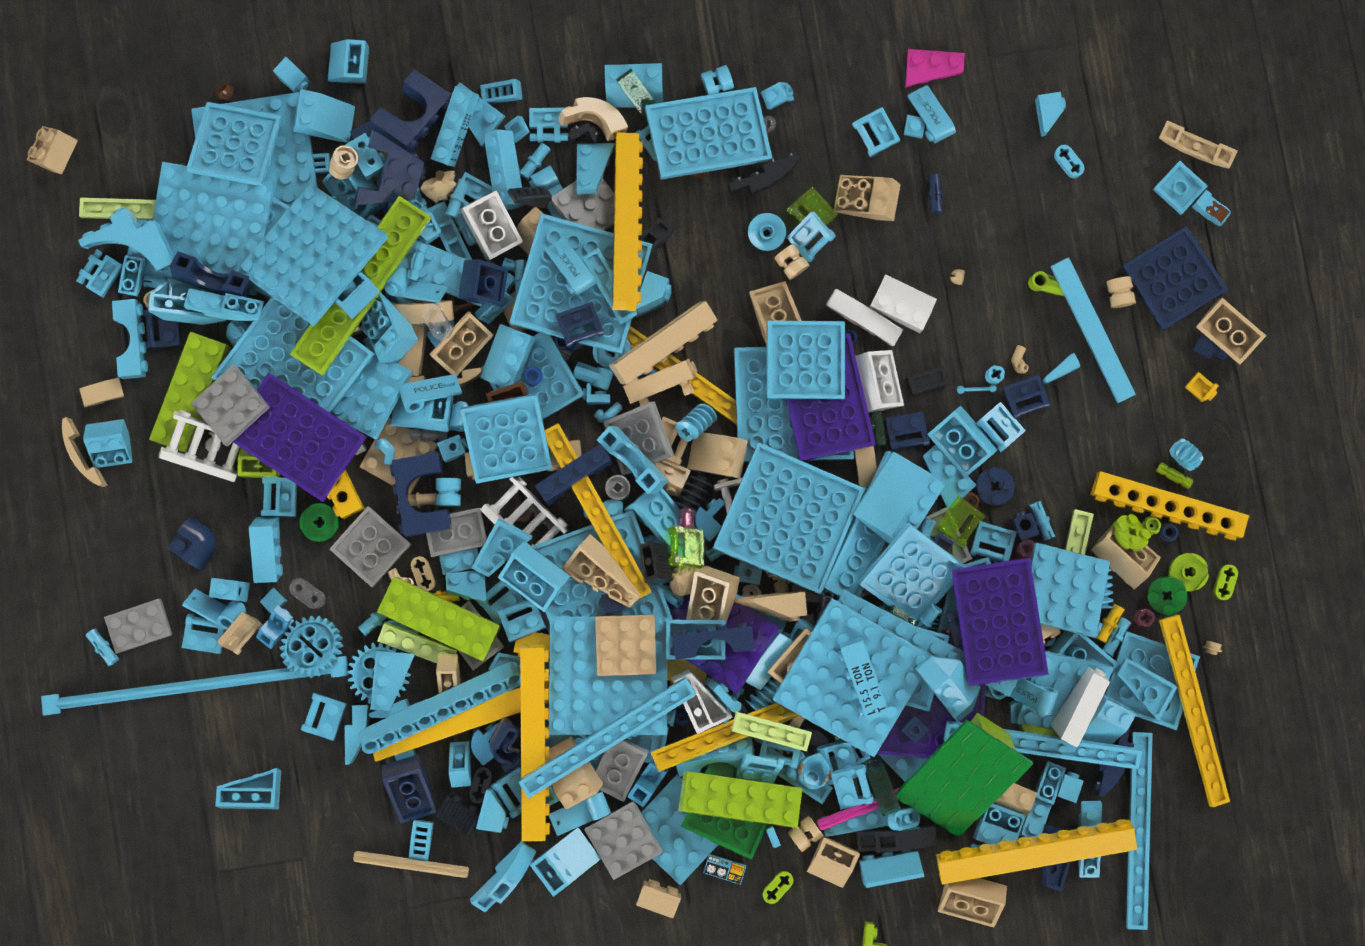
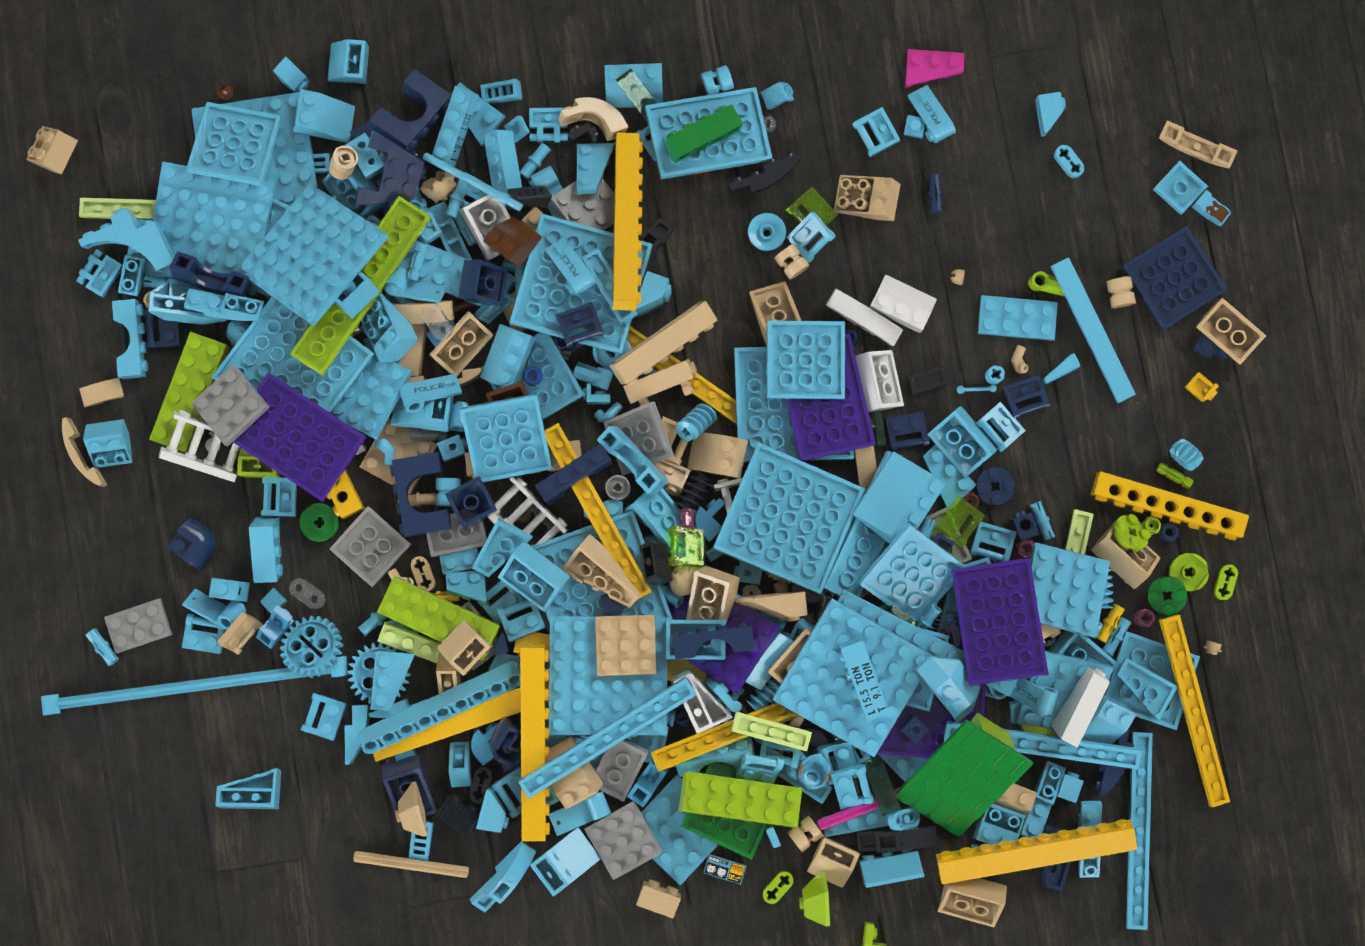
(411, 811): none -> tan slope
(464, 647): none -> tan slope
(471, 503): none -> dark blue slope
(502, 645): none -> dark blue slope
(503, 197): none -> medium azure bar
(513, 240): none -> reddish brown slope
(703, 133): none -> green brick
(816, 900): none -> lime slope
(1017, 318): none -> medium azure plate

